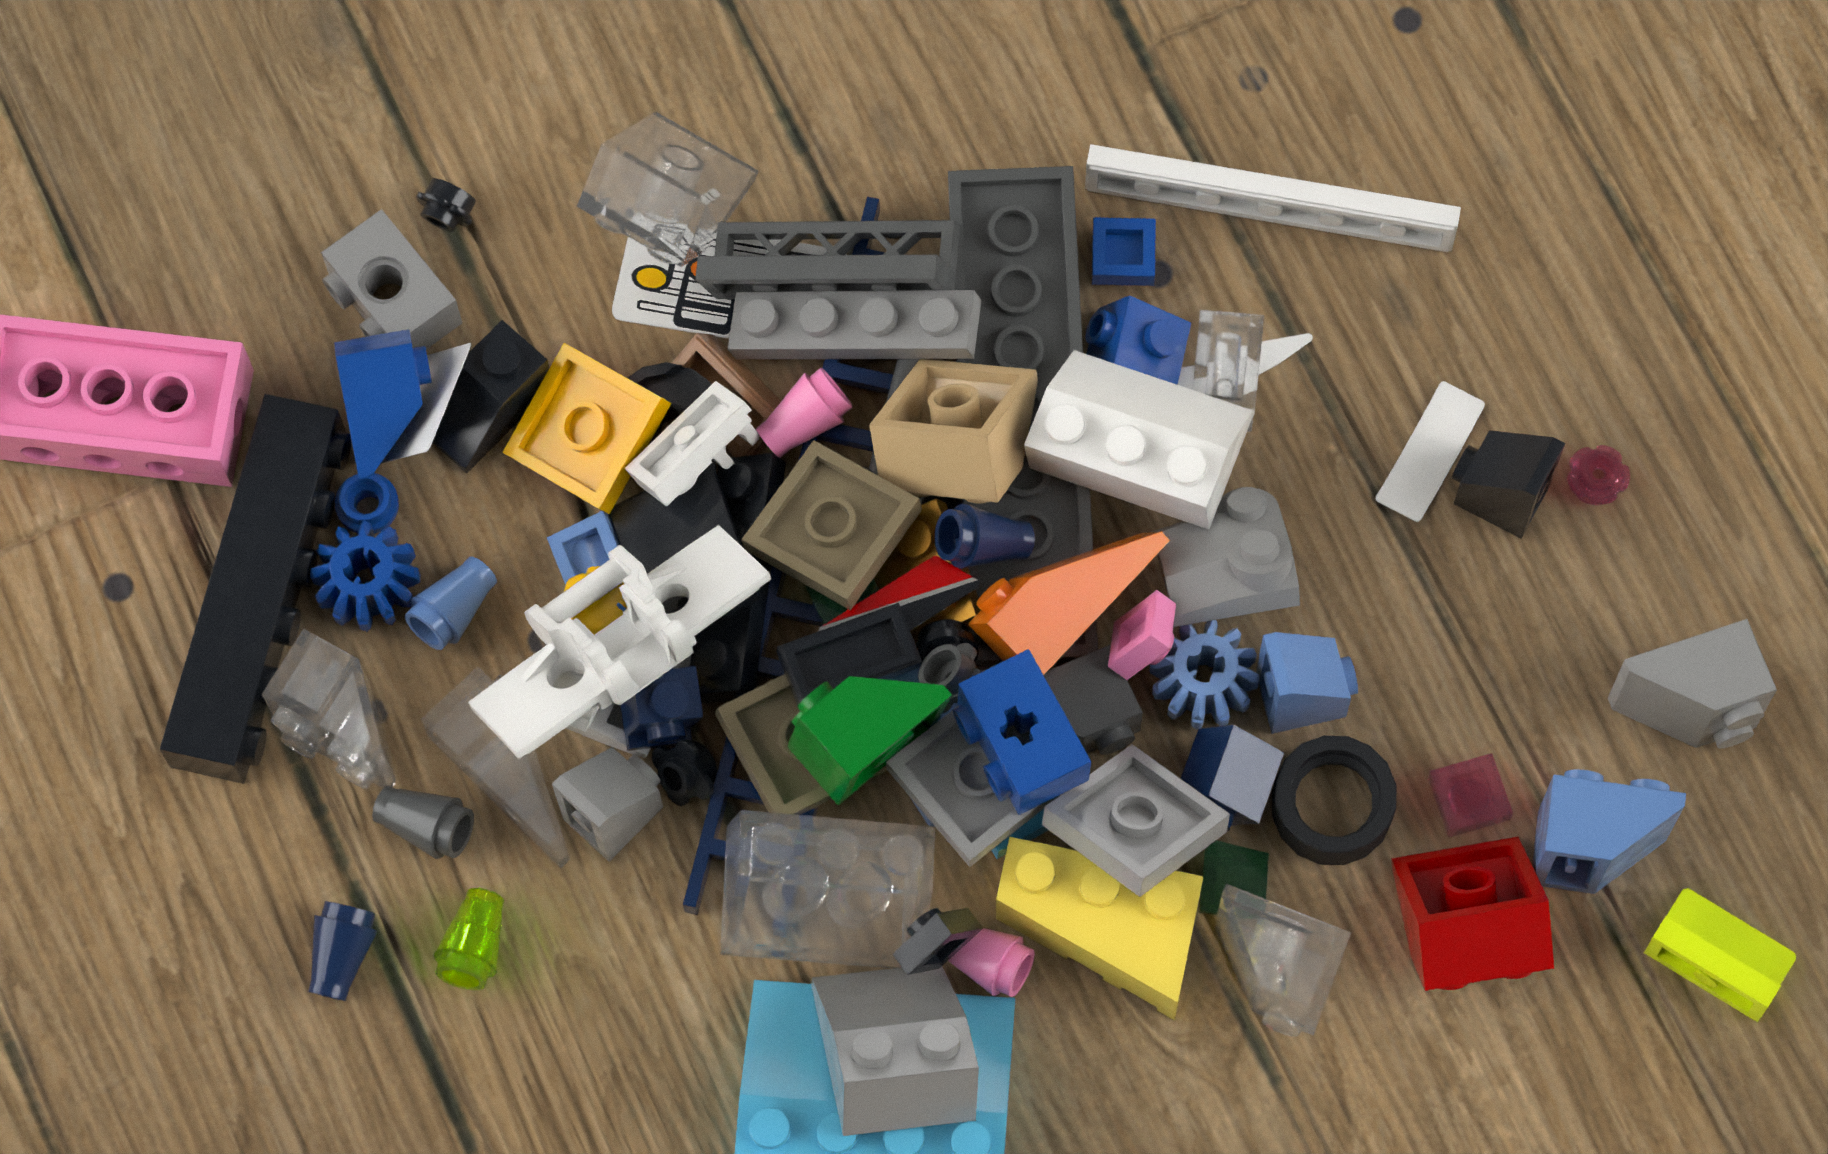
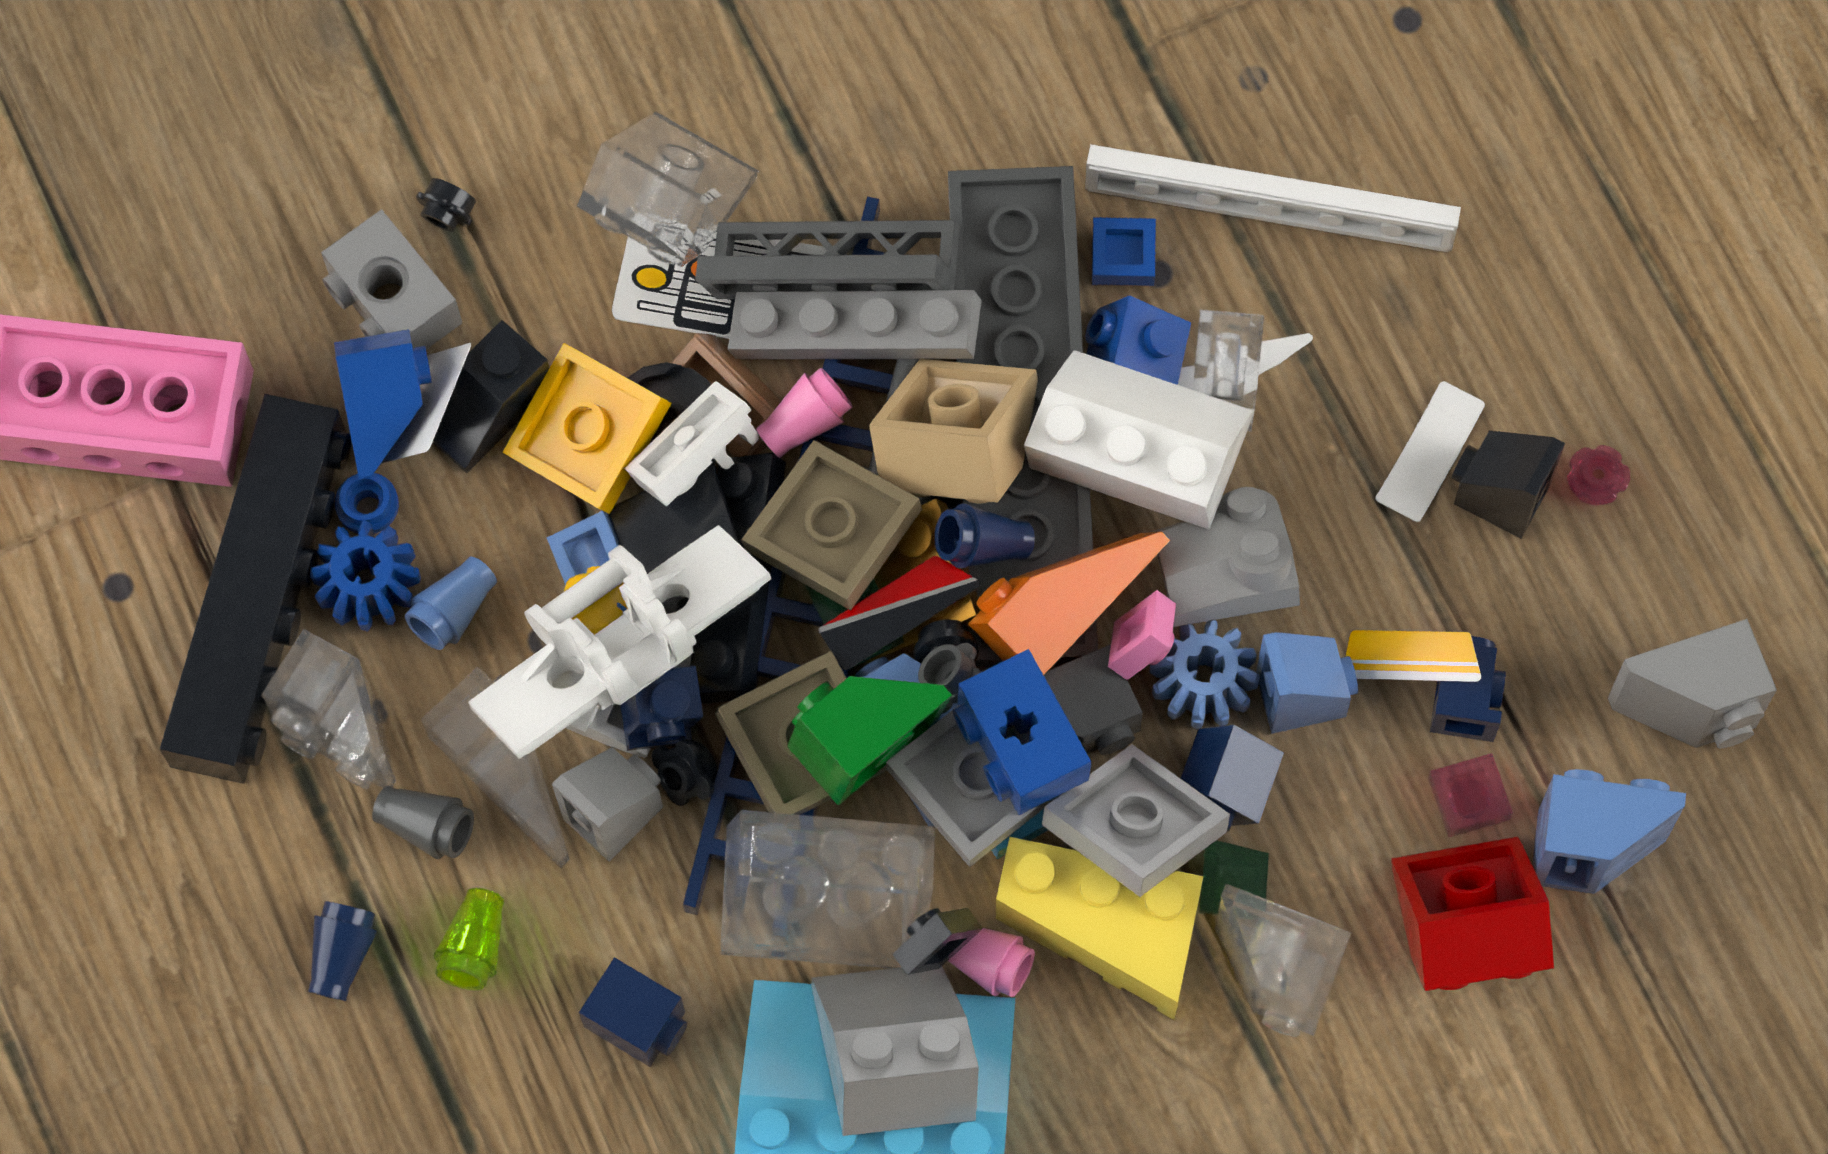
(634, 1013): none -> dark blue brick
(866, 647): black tile -> none
(1350, 754): black tyre -> none
(1413, 655): none -> yellow sticker
(1464, 707): none -> dark blue brick
(1721, 954): neon yellow panel -> none

